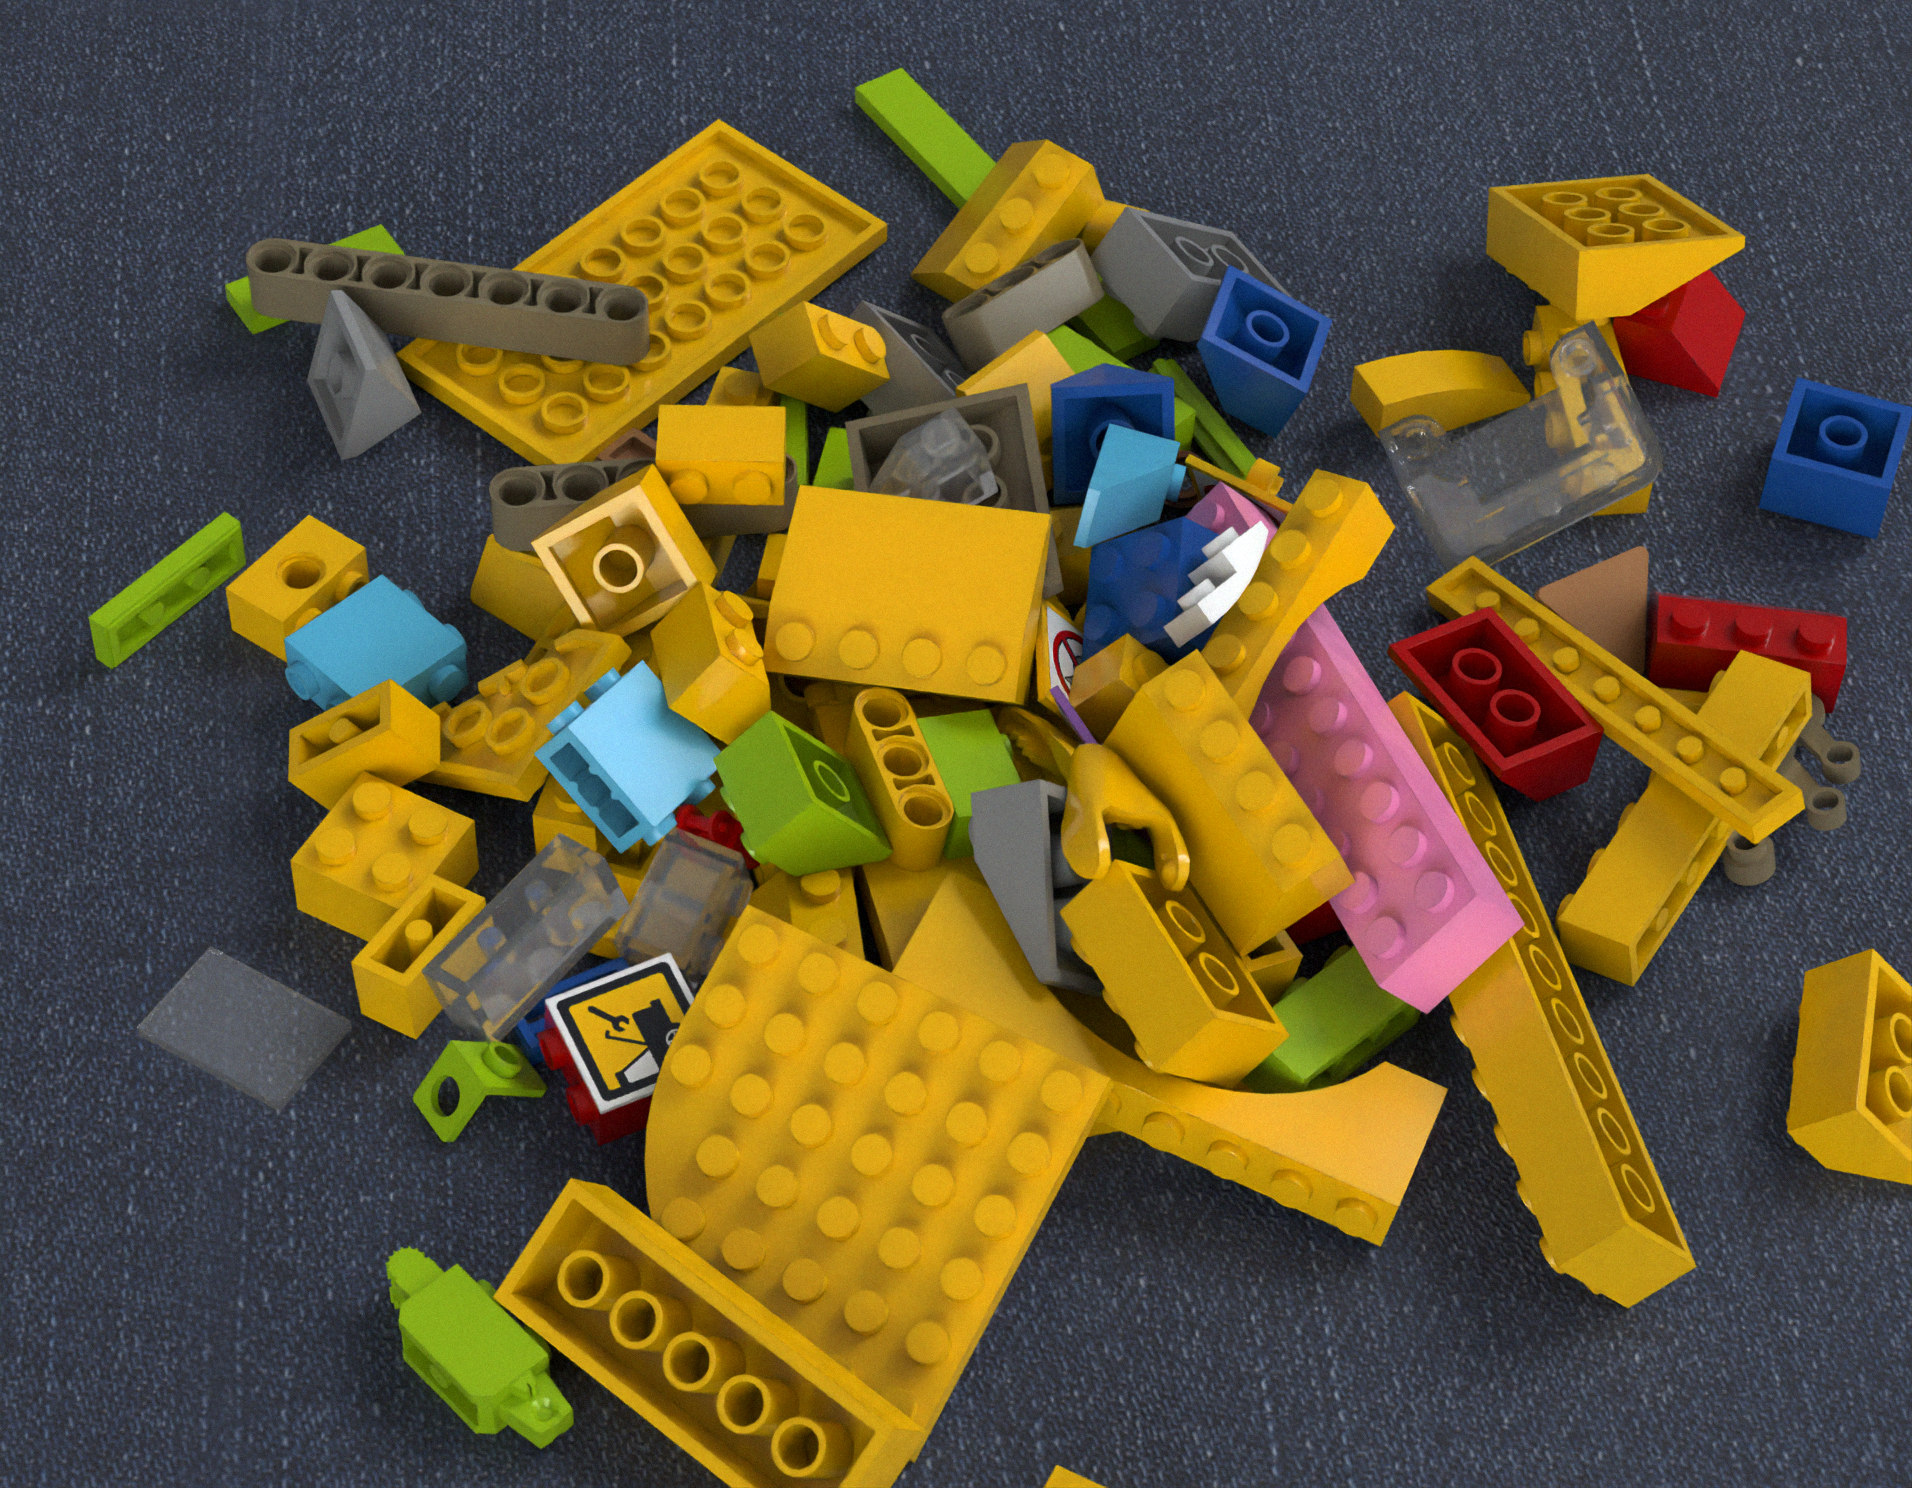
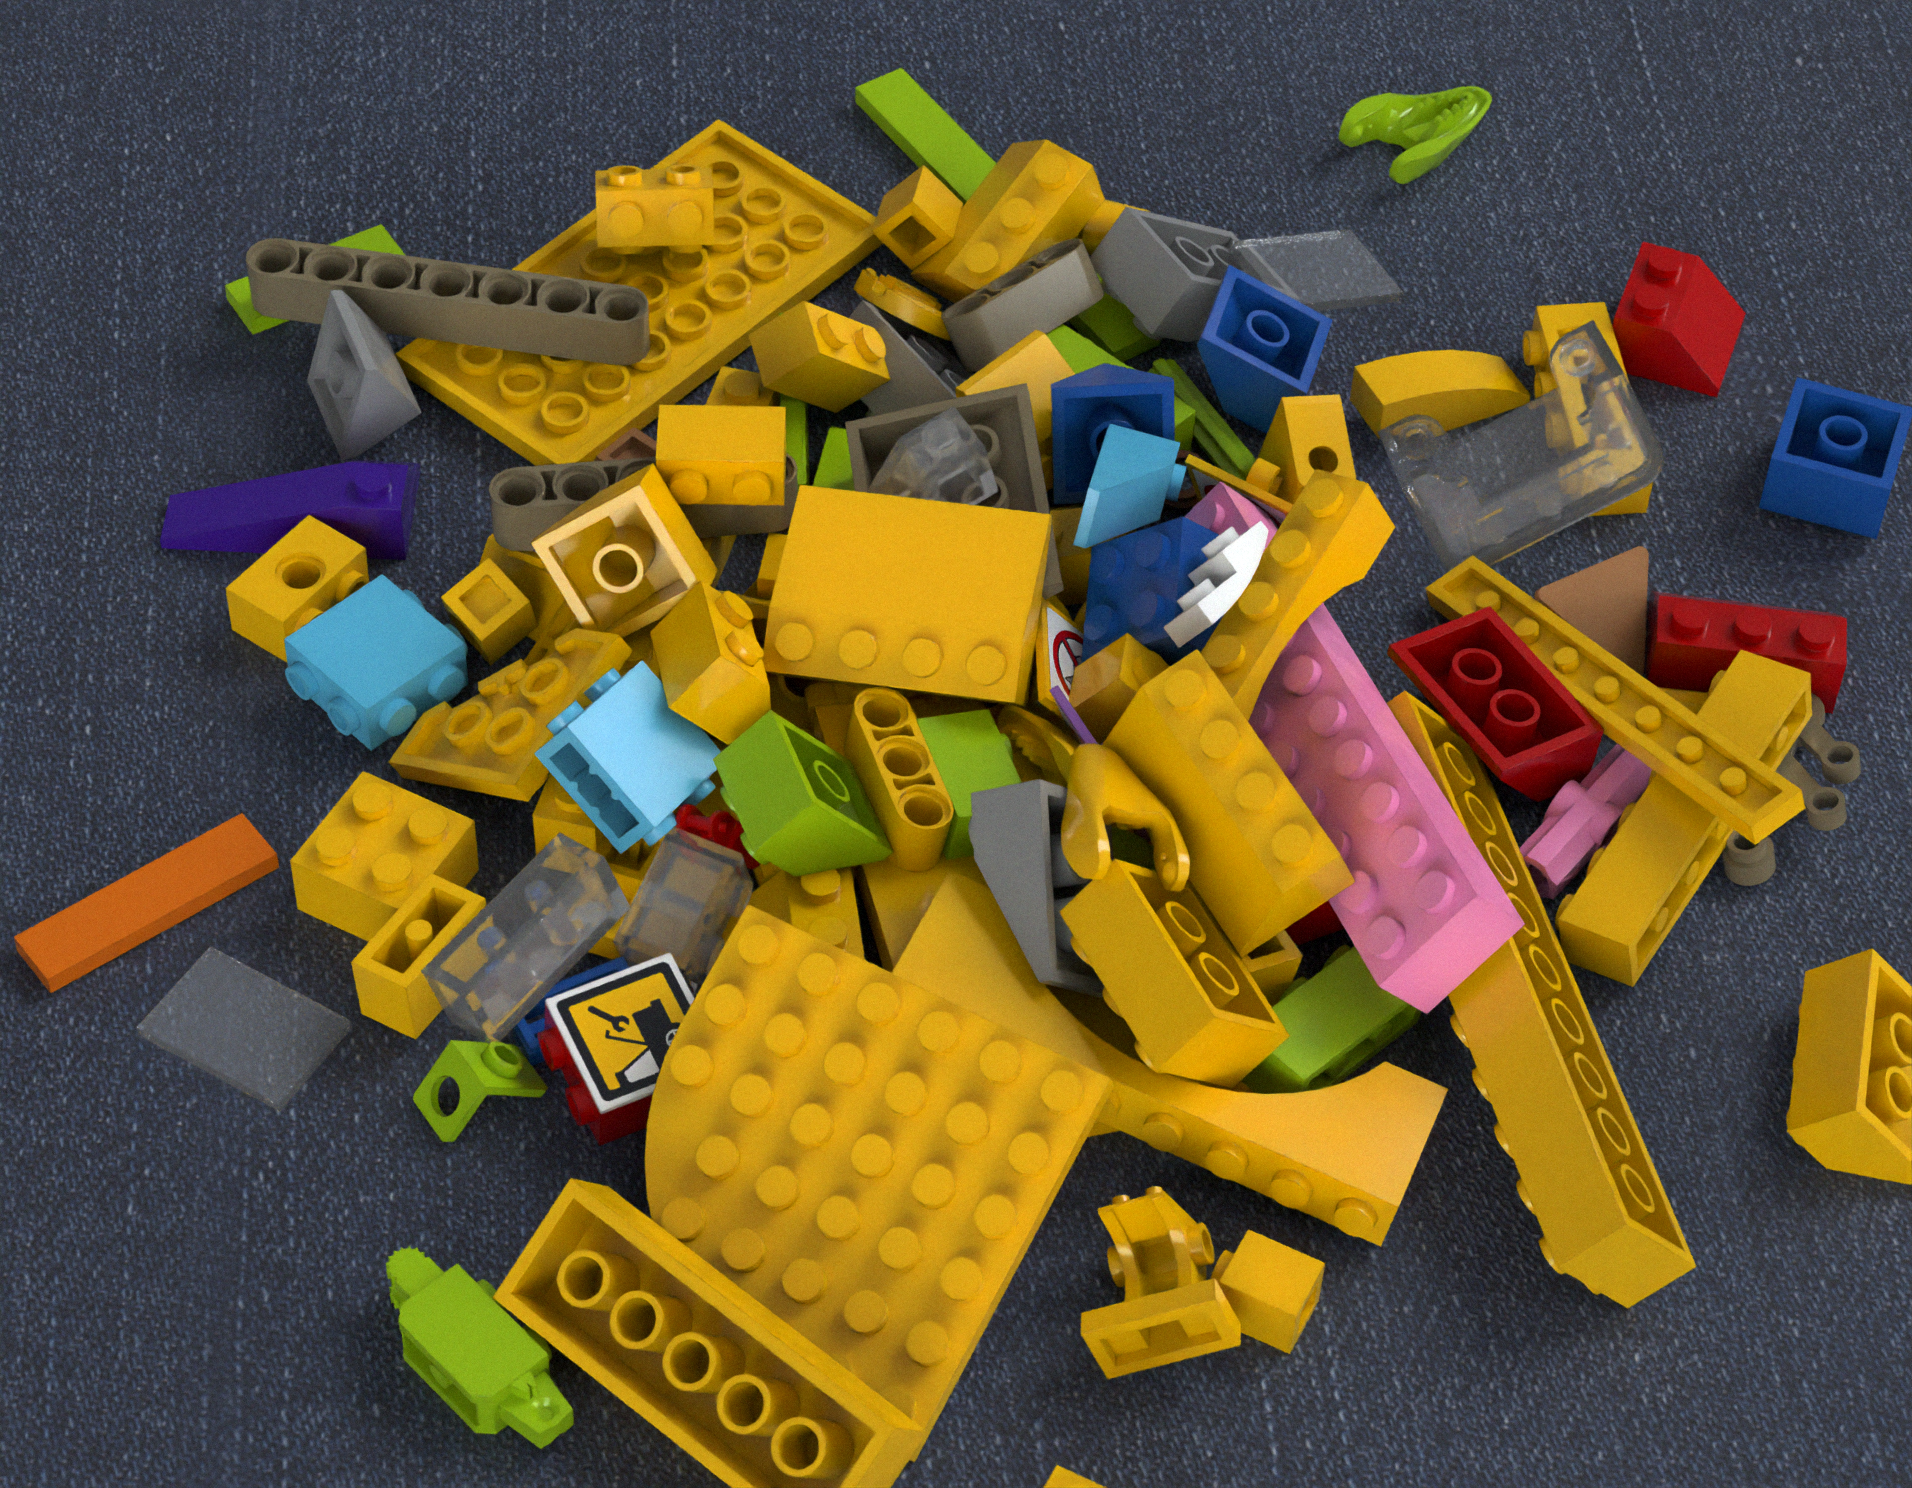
(146, 902): none -> orange tile
(167, 590): lime tile -> none
(357, 498): none -> dark purple wedge
(373, 732): yellow brick -> none
(489, 611): none -> yellow brick
(654, 208): none -> yellow brick
(902, 301): none -> yellow tile
(917, 217): none -> yellow brick
(1152, 1253): none -> yellow tile
(1270, 1288): none -> yellow brick
(1306, 437): none -> yellow torso
(1318, 269): none -> clear piece
(1422, 124): none -> lime animal
(1583, 820): none -> bright pink piece
(1604, 242): yellow slope -> none

